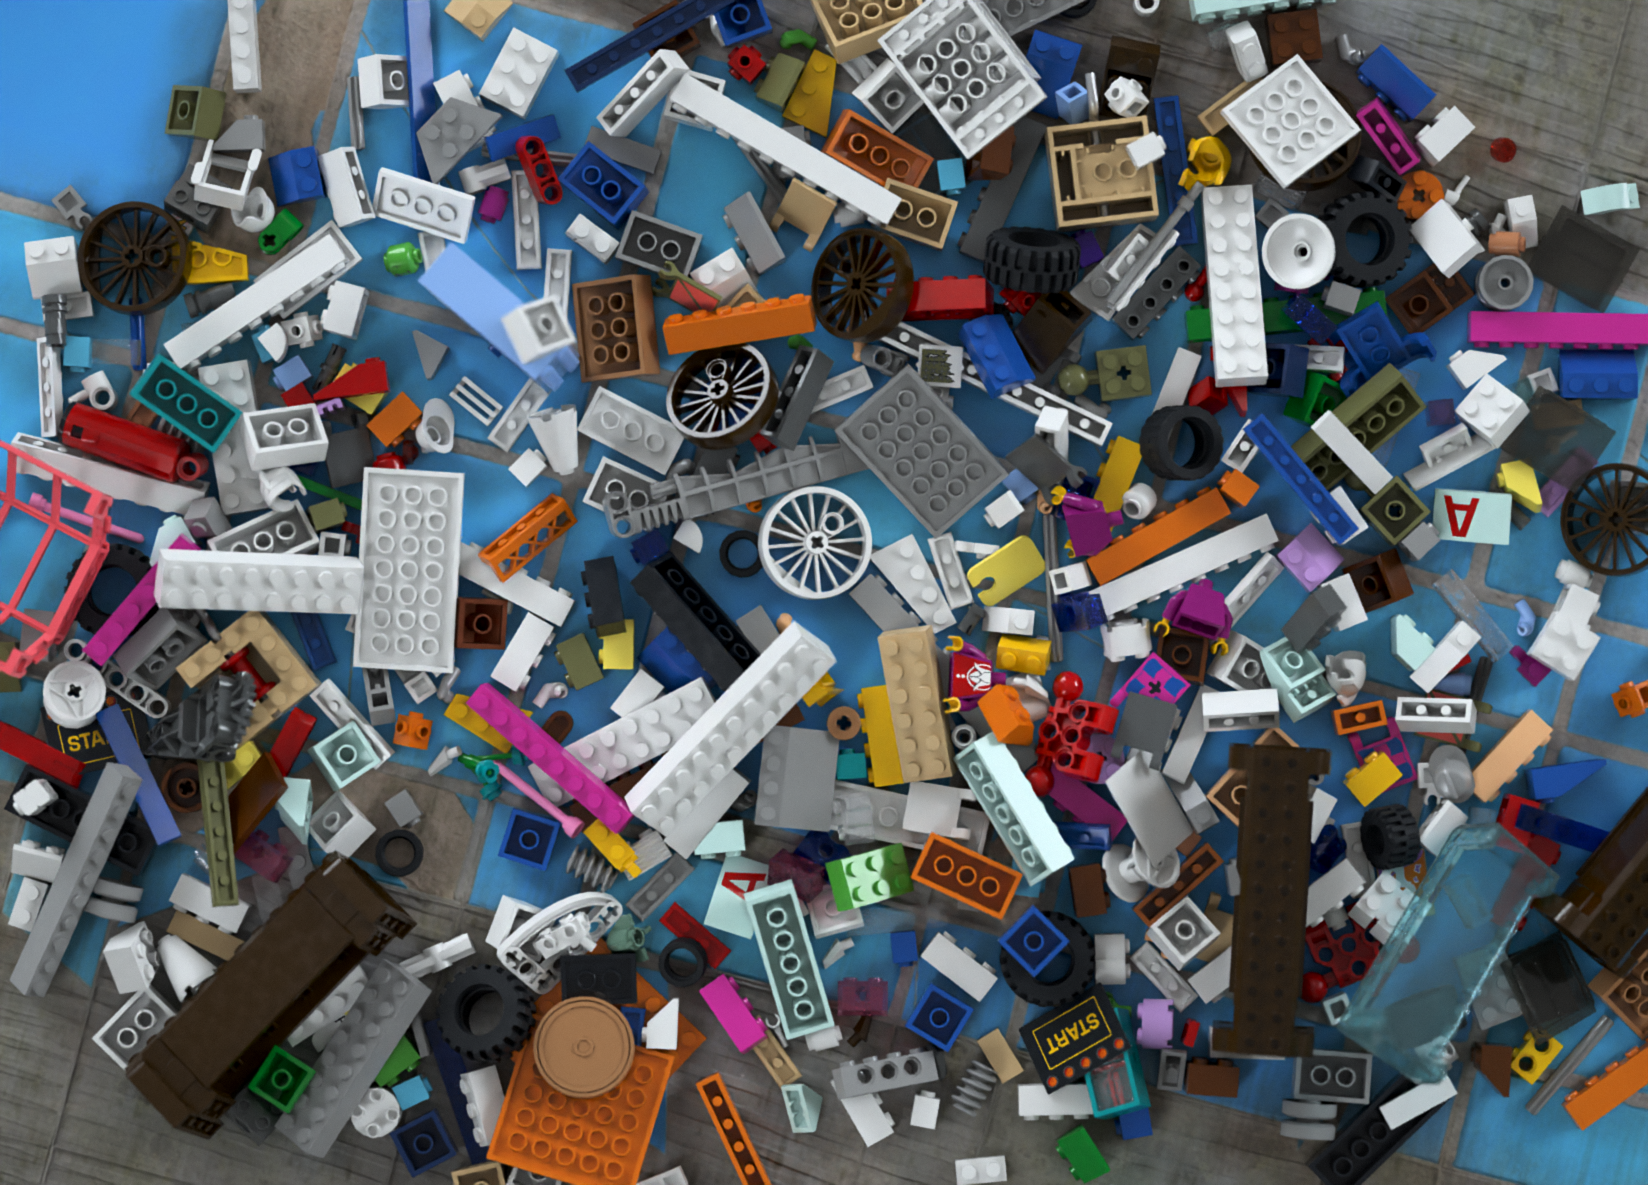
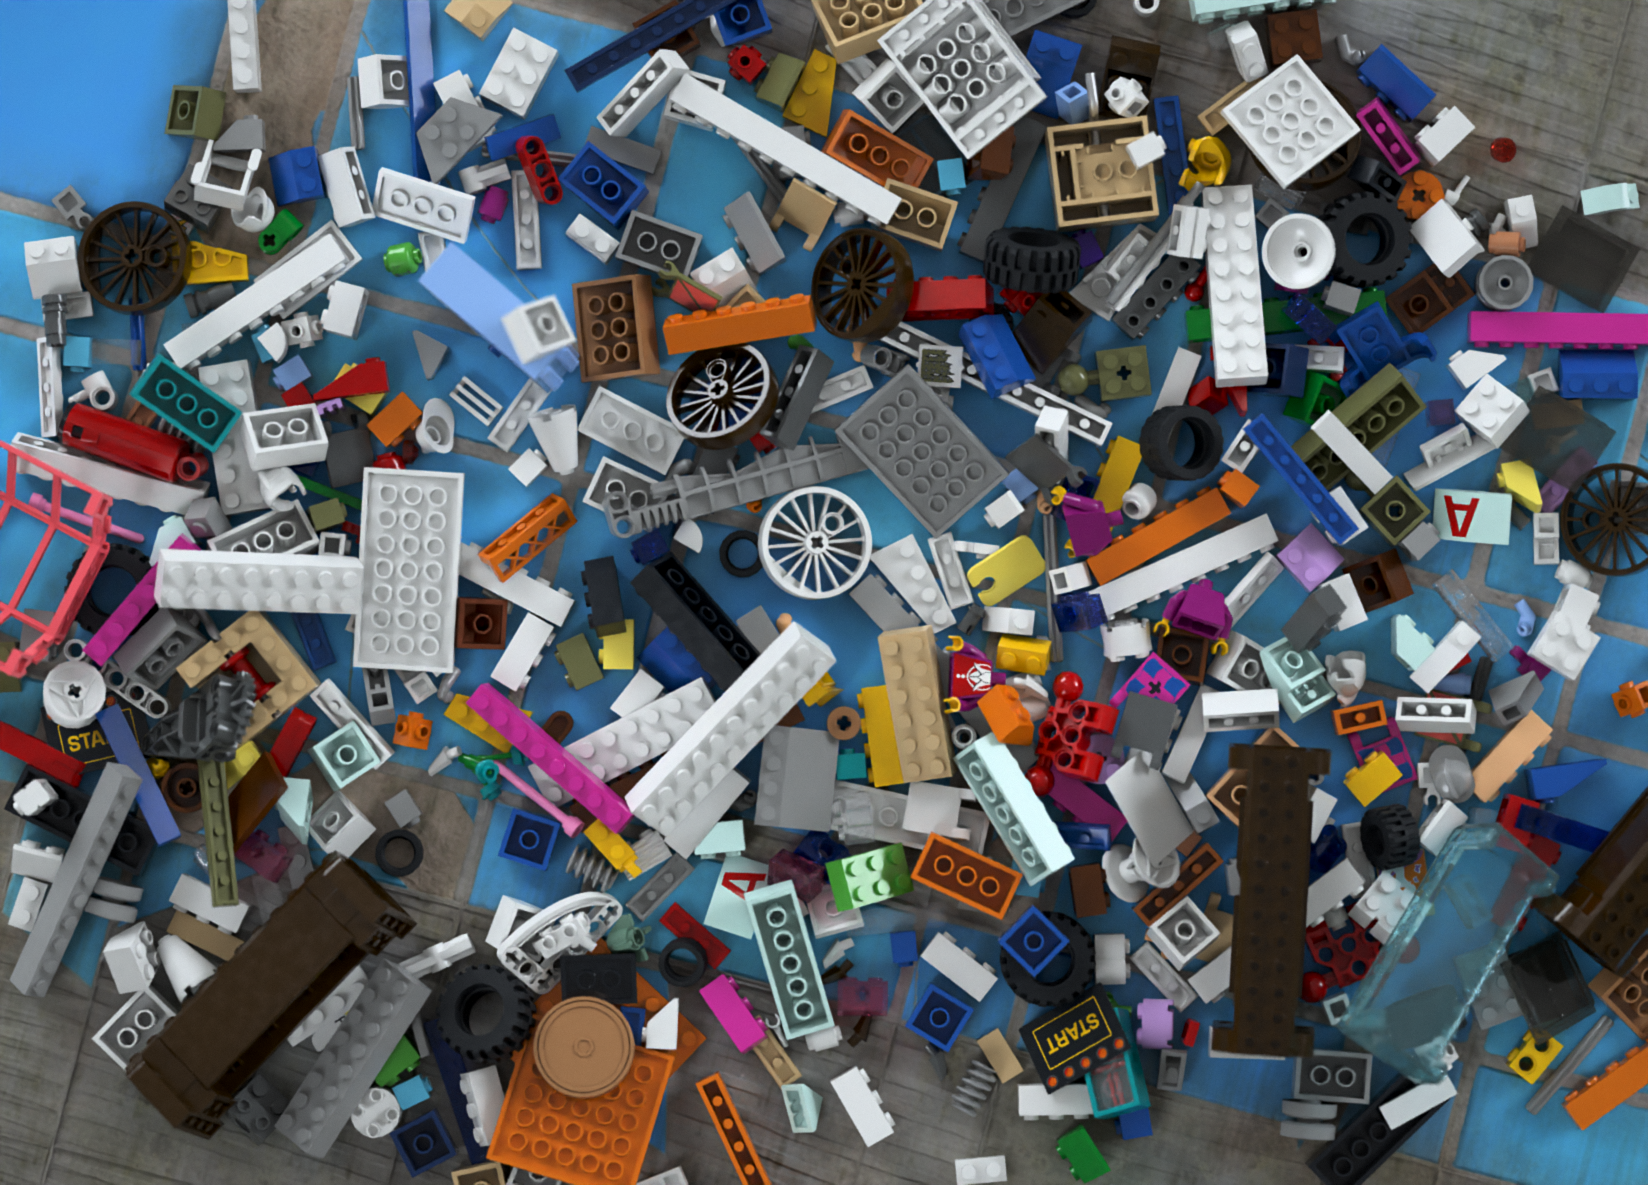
(158, 767): none -> yellow arm
(282, 1079): green slope -> none
(329, 367): dark grey pin -> none
(548, 691): white arm -> none
(558, 276): white tile -> none
(797, 36): bright green arm -> none
(836, 973): none -> dark brown bar
(849, 1086): light grey brick -> none
(925, 1109): white brick -> none
(1188, 231): none -> white brick
(1211, 1078): reddish brown brick -> none
(1494, 1064): reddish brown slope -> none
(1516, 697): none -> light grey slope
(1546, 538): none -> white slope

